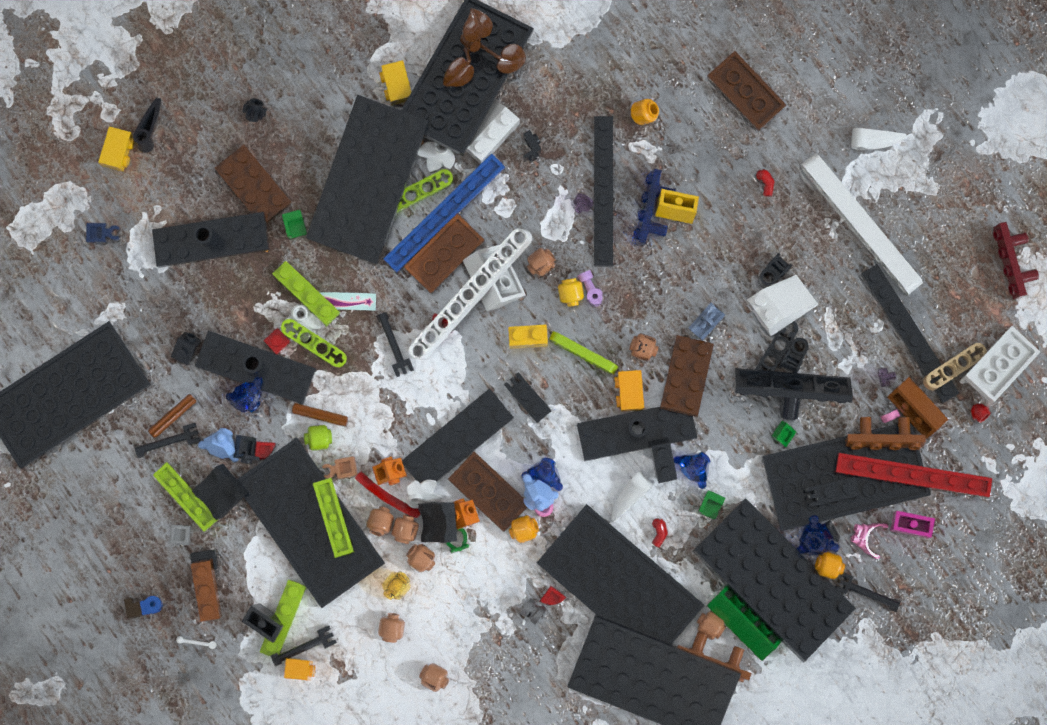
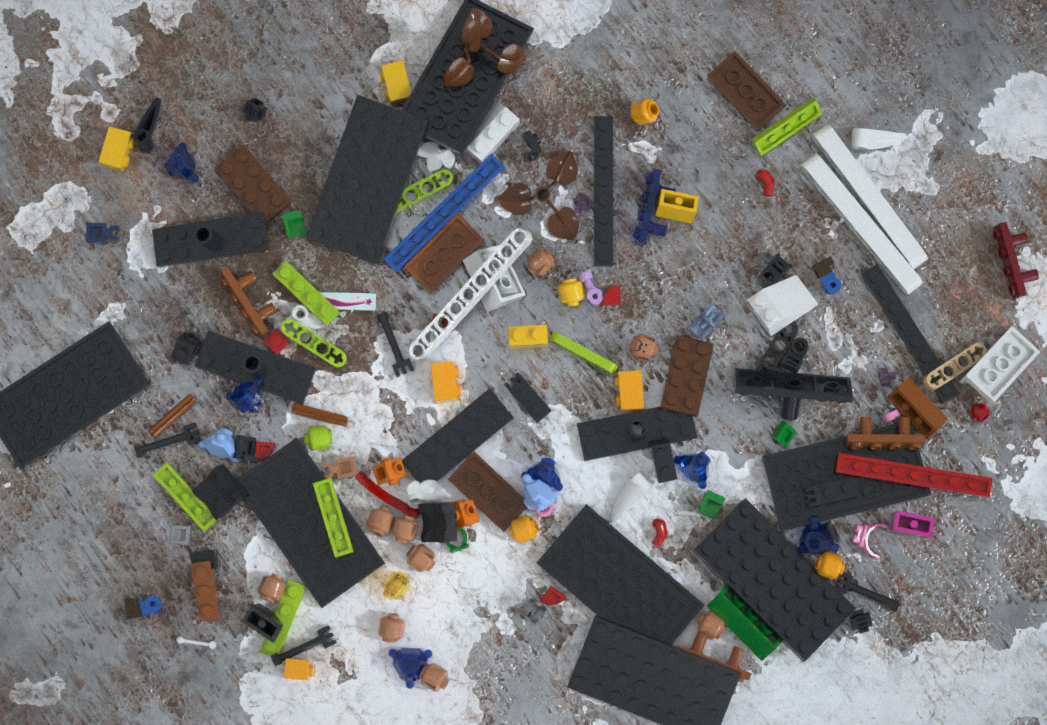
(182, 164): none -> clear blue rock
(248, 312): none -> dark orange plate
(271, 588): none -> nougat head
(409, 663): none -> clear blue rock
(444, 382): none -> light orange brick
(517, 197): none -> reddish brown plant
(612, 297): none -> red tile
(786, 126): none -> lime plate
(826, 277): none -> leg
(861, 621): none -> black gear
(869, 195): none -> white beam

